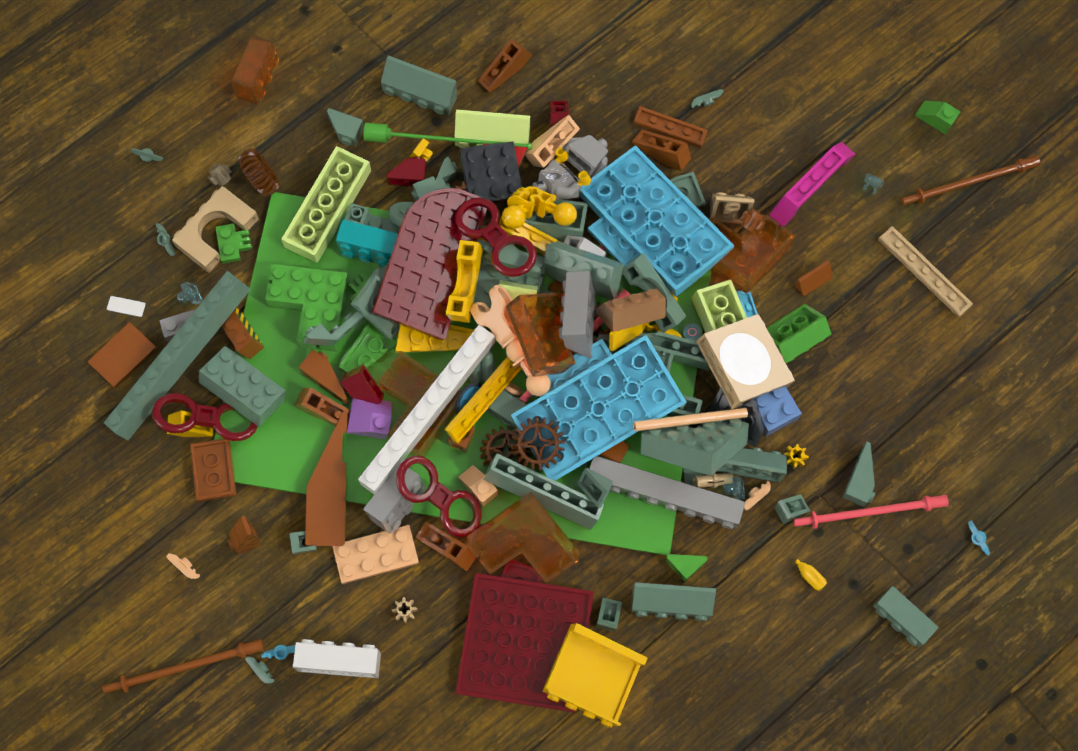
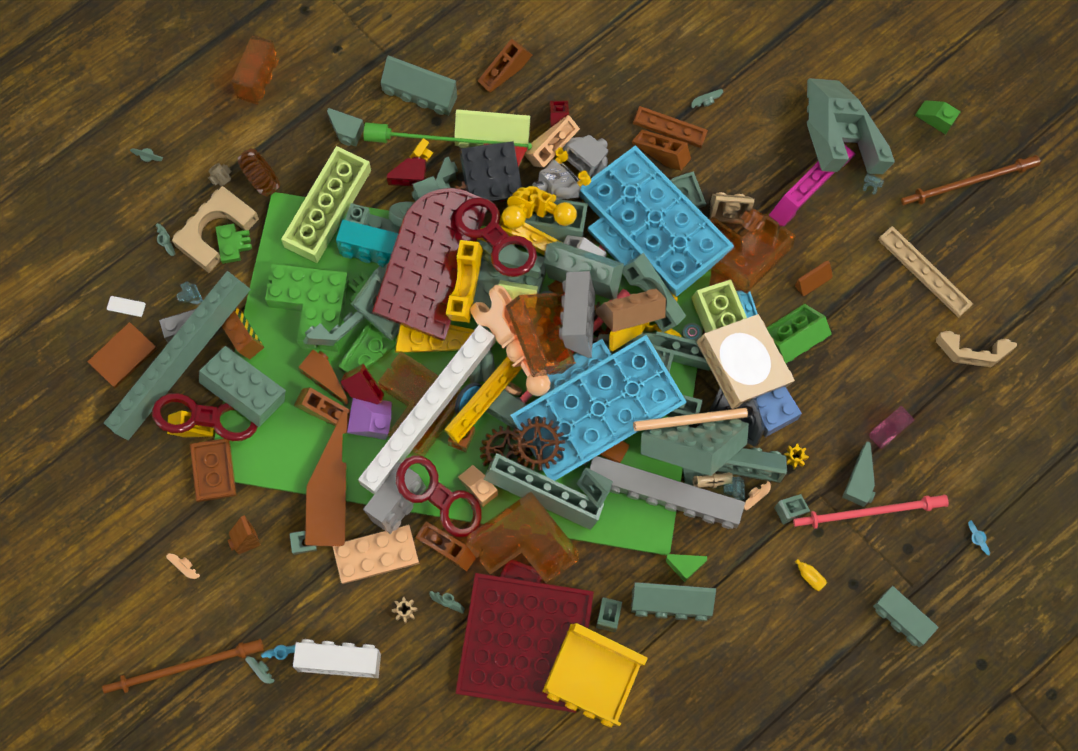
(447, 600): none -> sand green piece
(839, 118): none -> sand green wedge
(891, 427): none -> clear pink slope
(950, 344): none -> tan slope

